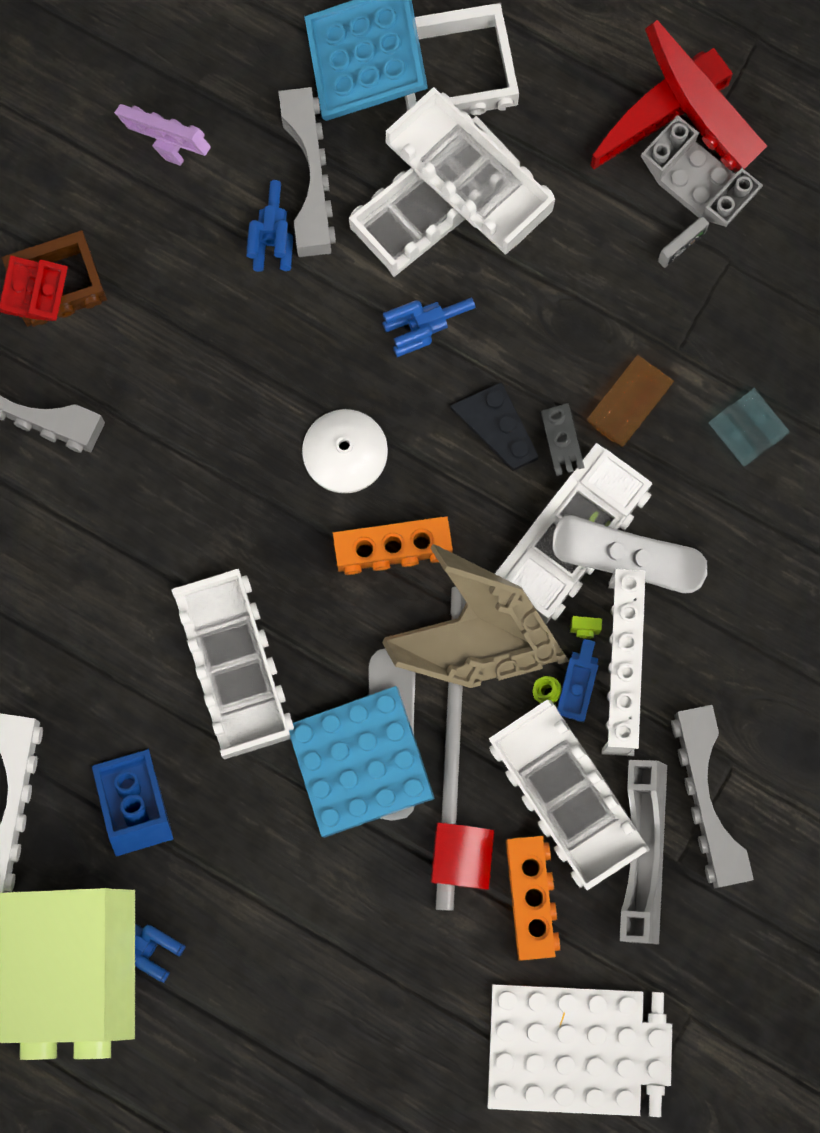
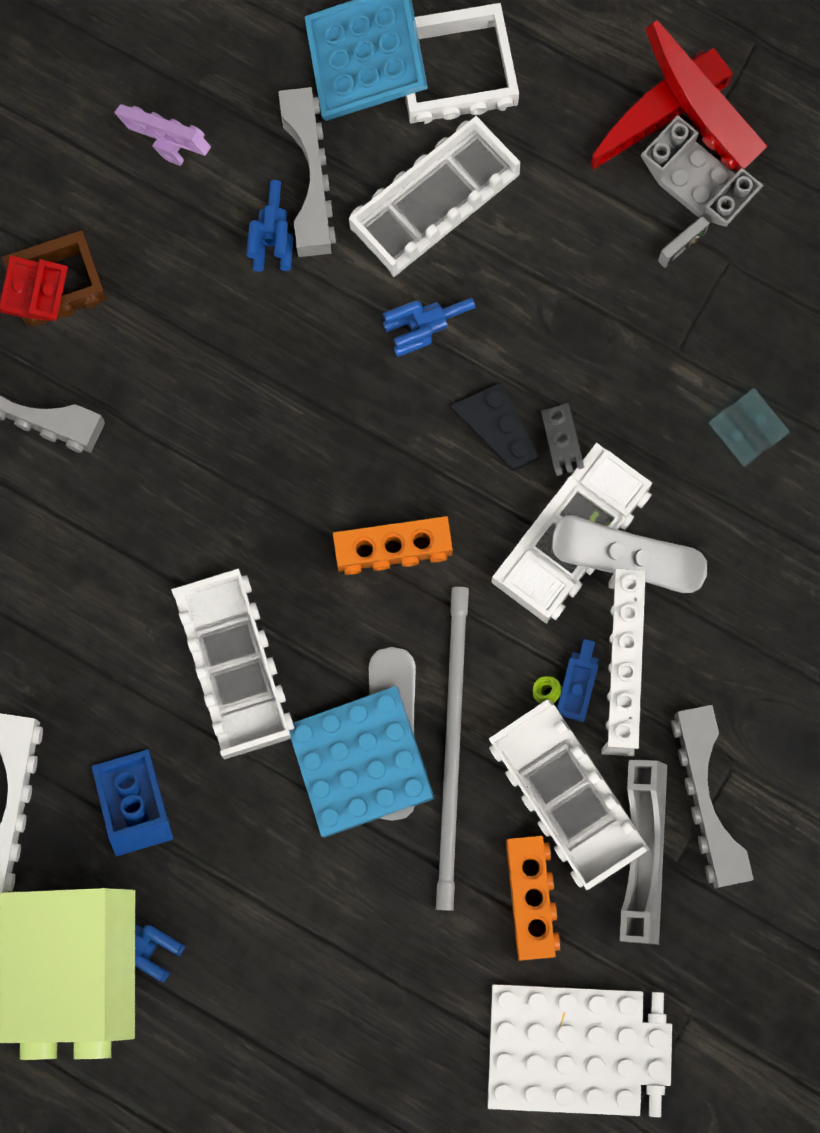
(345, 469): white dish -> none
(462, 856): red slope -> none
(470, 170): white window -> none
(491, 639): dark tan windscreen -> none
(585, 626): lime plate -> none
(630, 401): clear orange piece -> none

